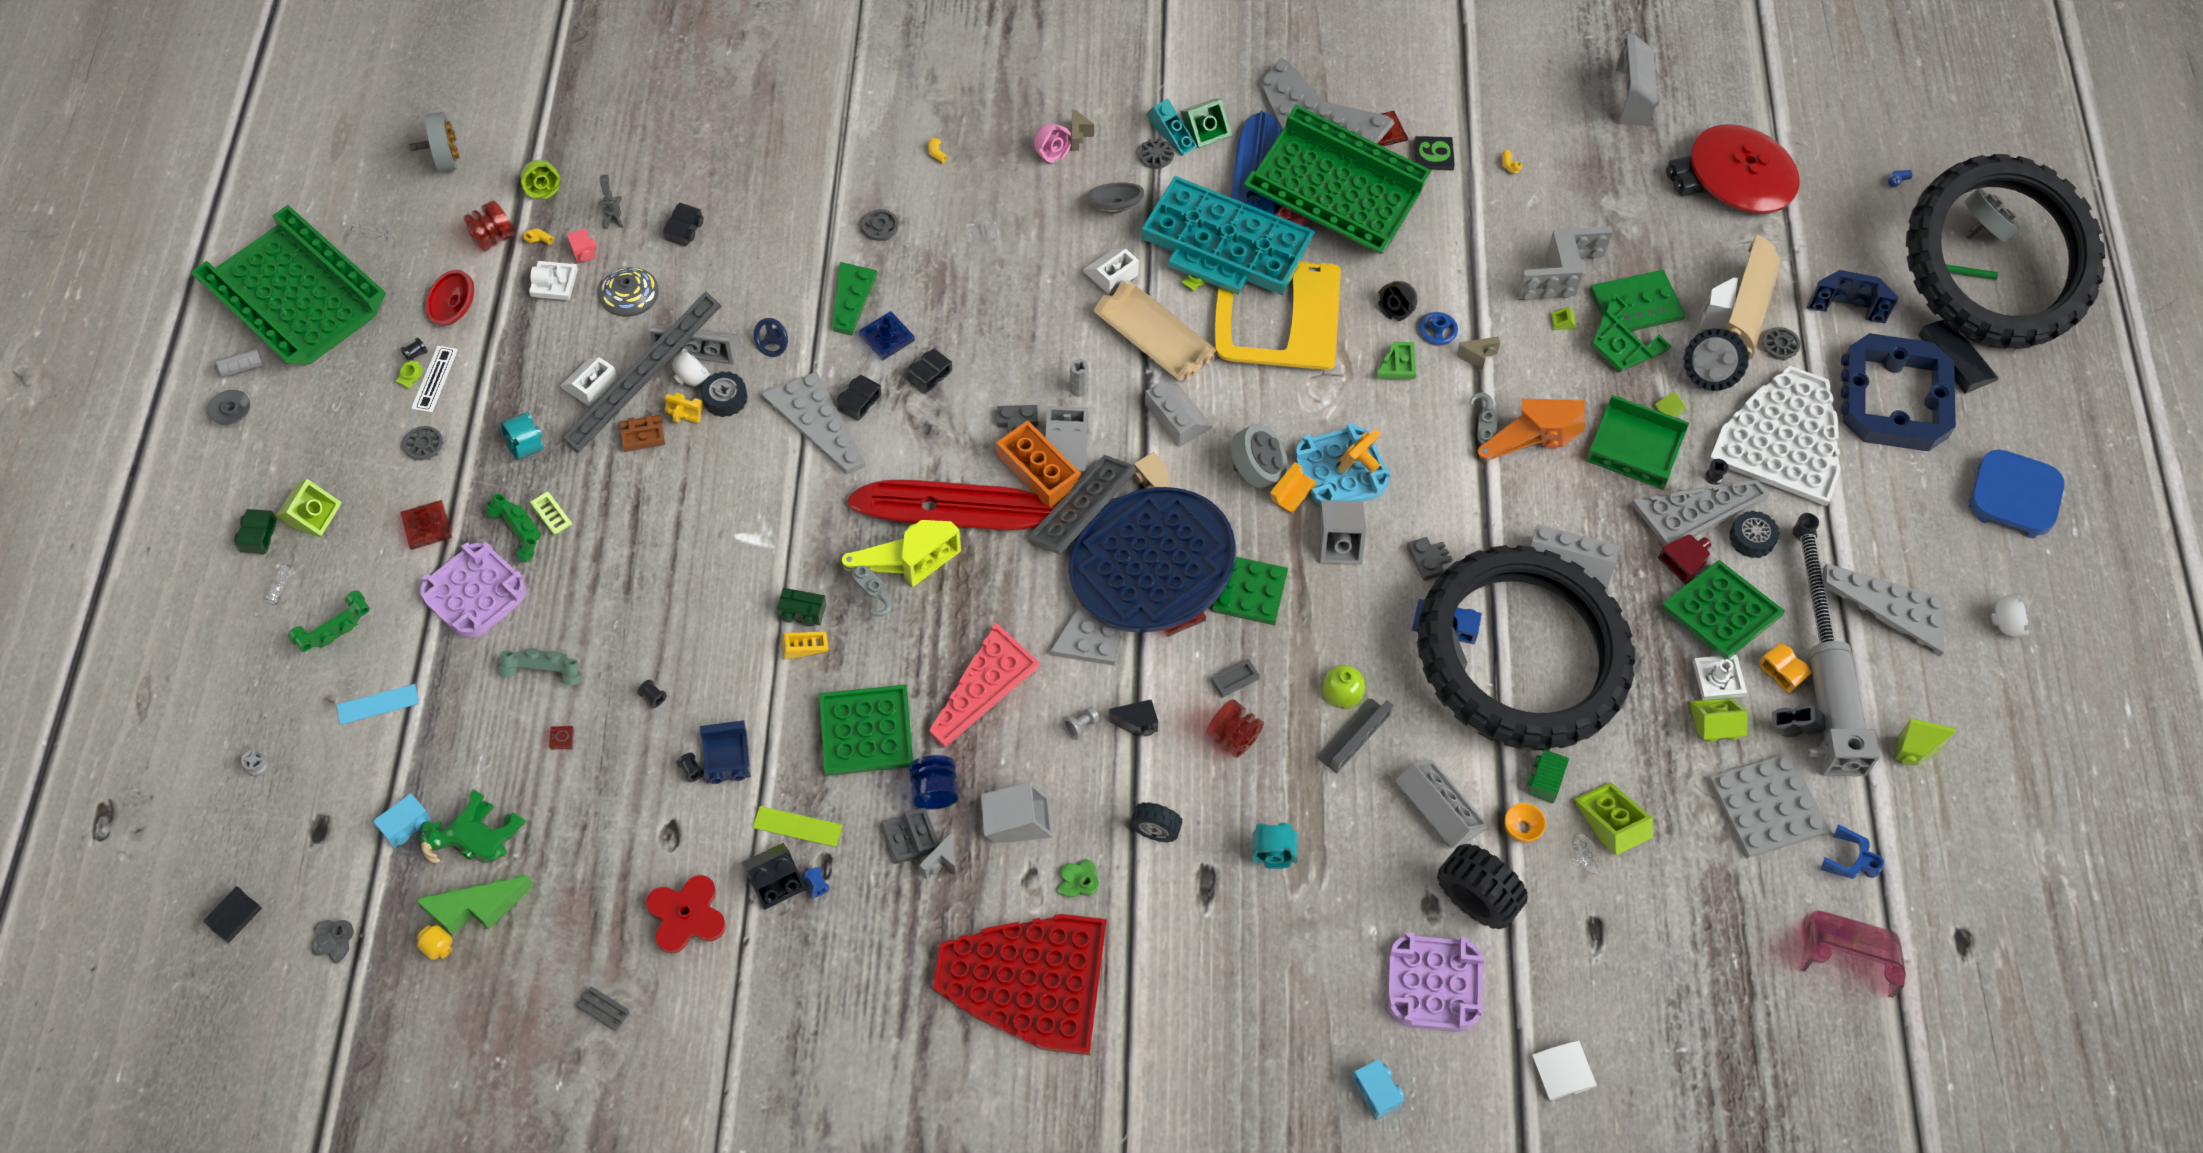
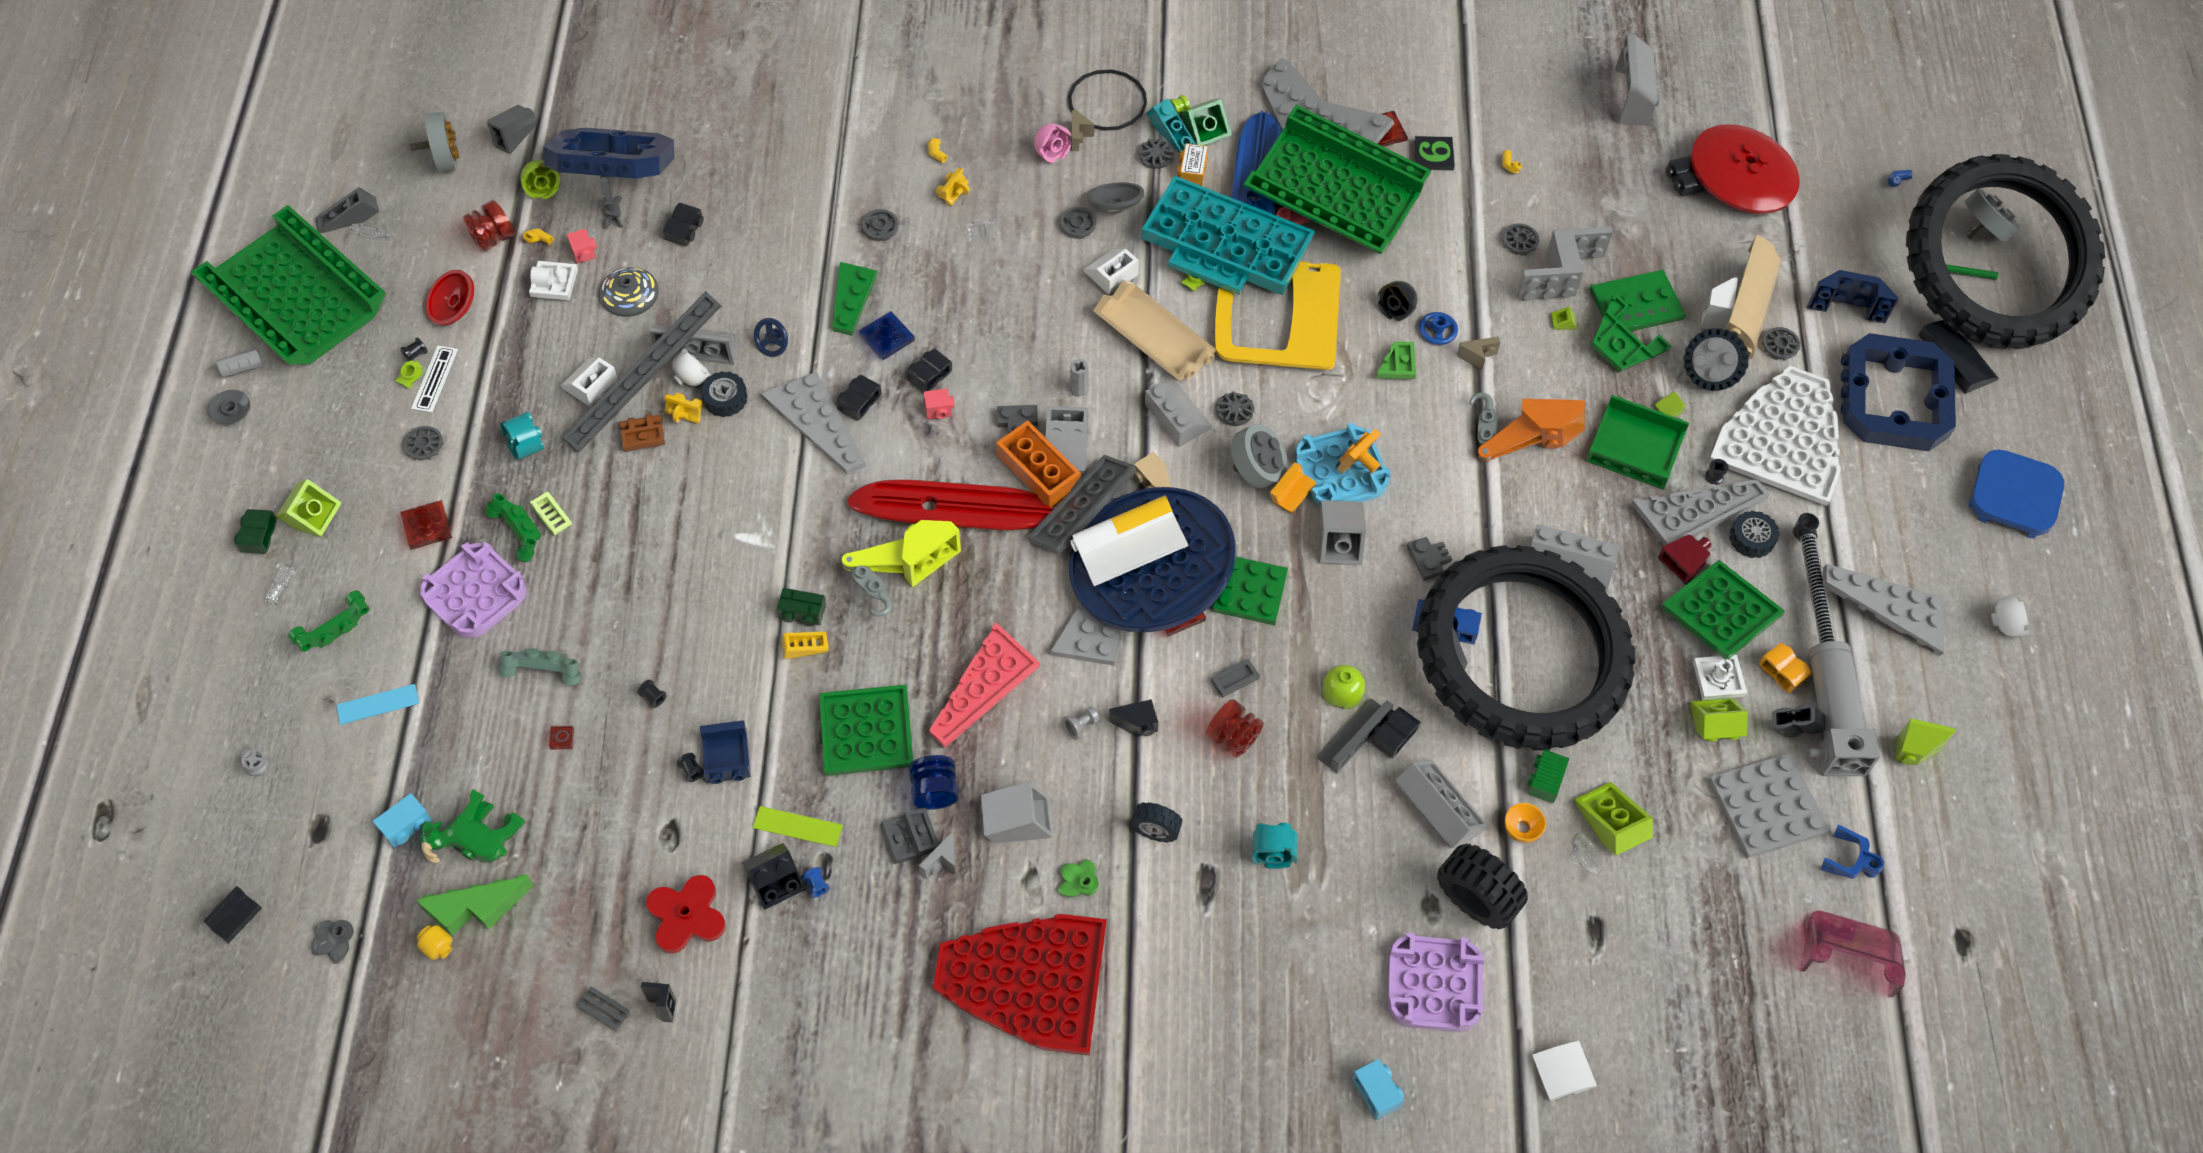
(353, 208): none -> dark grey slope
(511, 127): none -> dark grey slope
(565, 154): none -> dark blue panel
(663, 997): none -> black panel
(938, 404): none -> coral brick
(955, 186): none -> yellow hips
(1078, 223): none -> dark grey wheel
(1115, 72): none -> black piece
(1129, 540): none -> white door
(1180, 103): none -> lime wheel
(1193, 163): none -> brick
(1235, 408): none -> dark grey wheel
(1395, 732): none -> black brick
(1520, 238): none -> dark grey wheel

